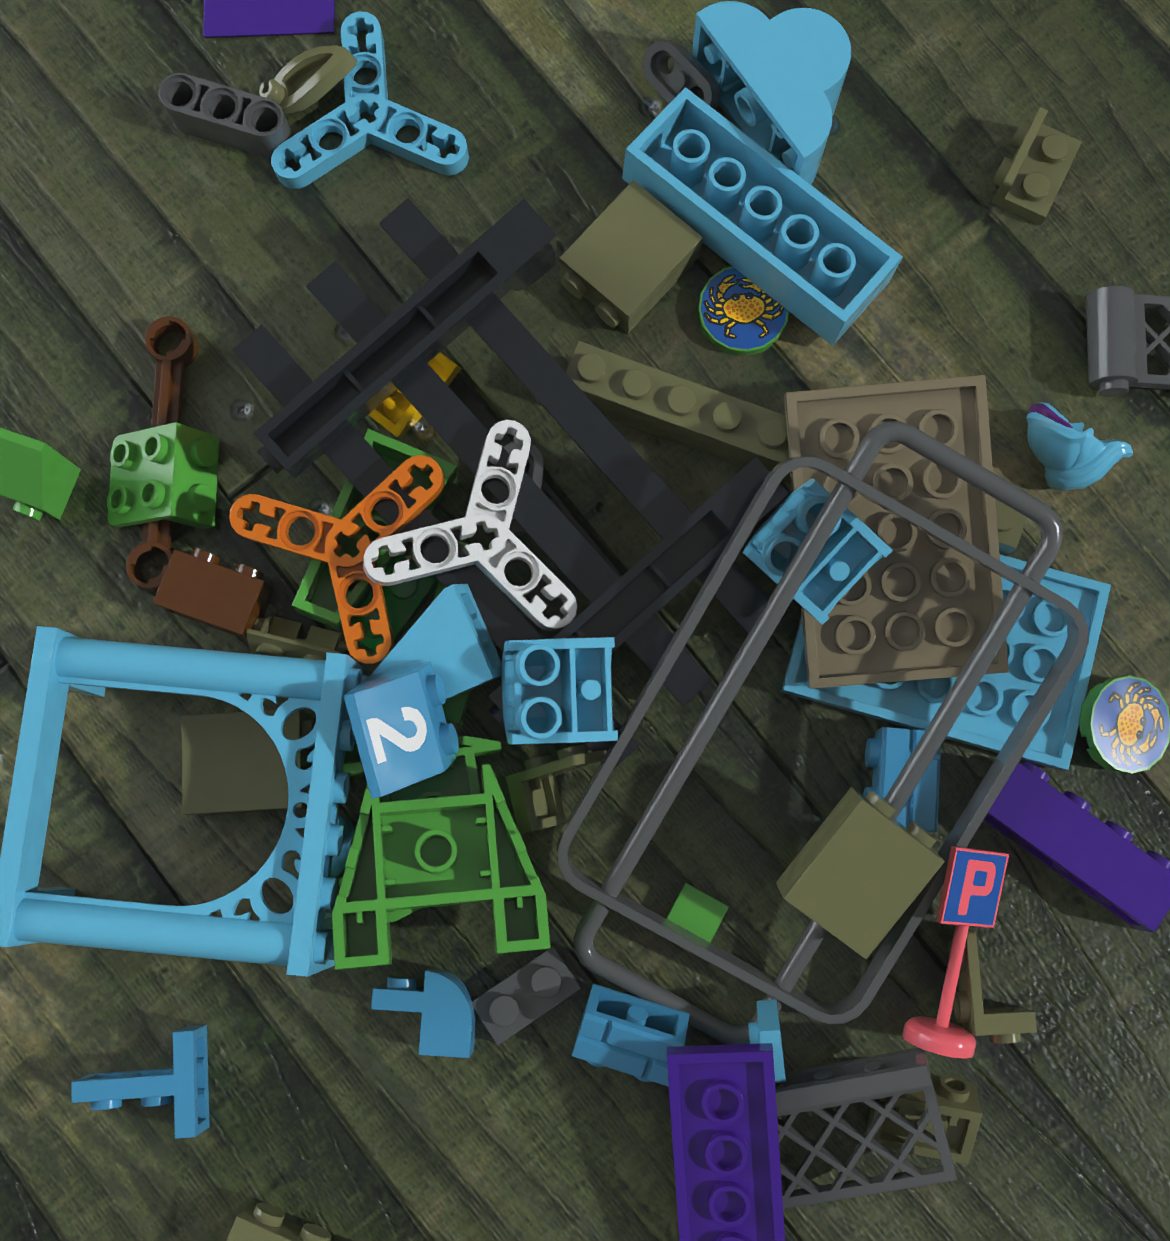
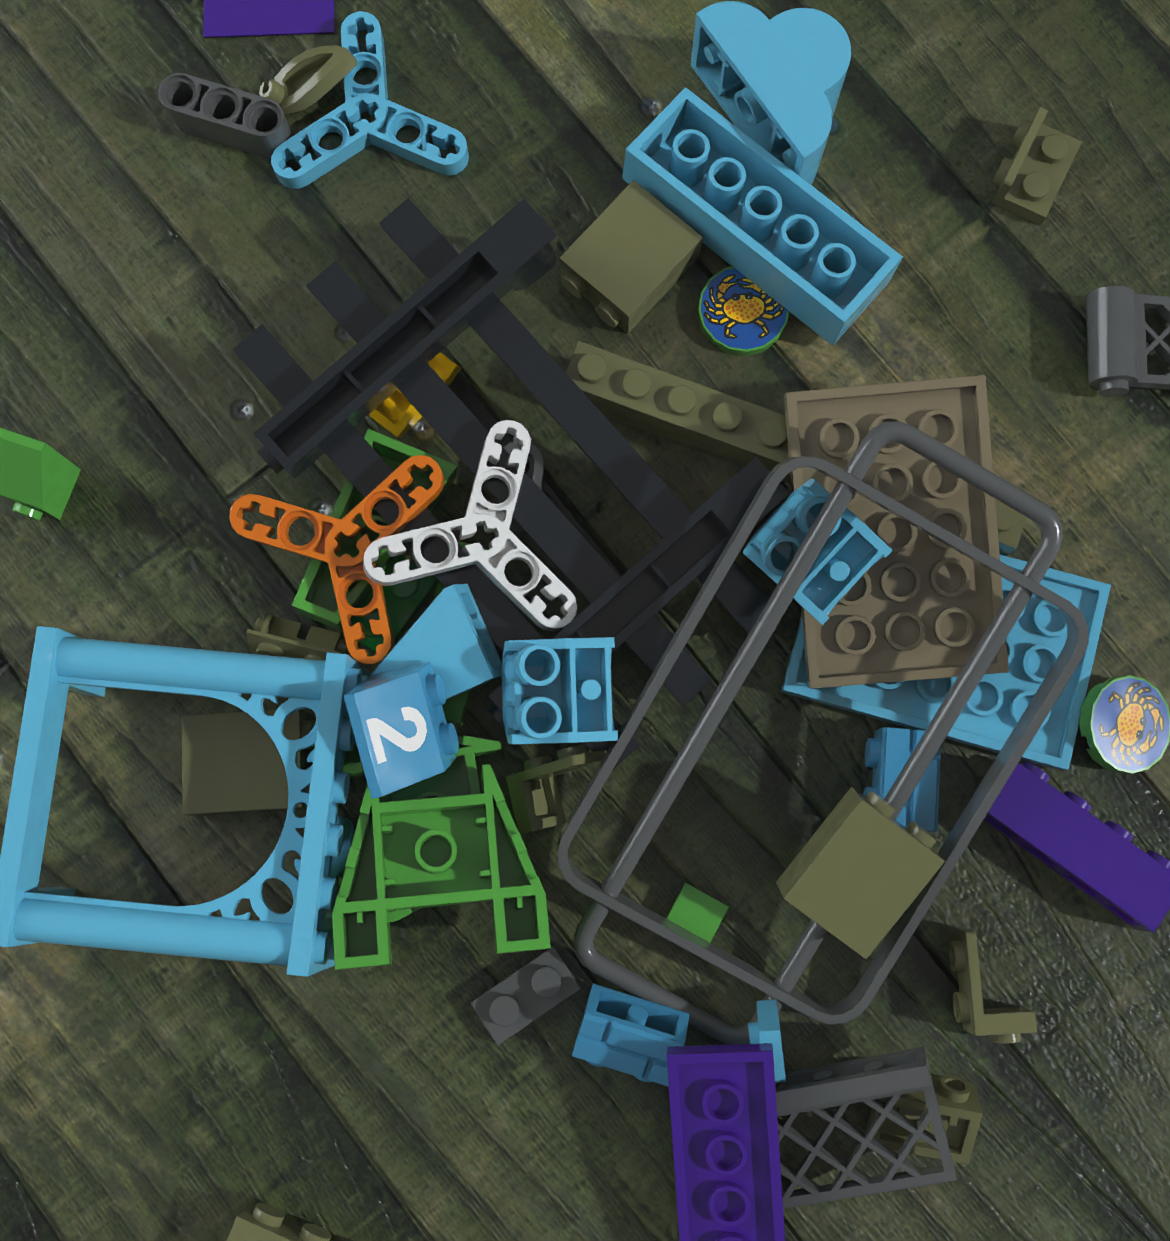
(155, 1087): dark azure bracket -> none
(164, 476): bright green bracket -> none
(166, 410): reddish brown piece -> none
(212, 593): reddish brown brick -> none
(445, 1006): dark azure brick -> none
(686, 73): dark grey plate -> none
(967, 899): coral piece -> none
(1069, 454): medium azure hair -> none

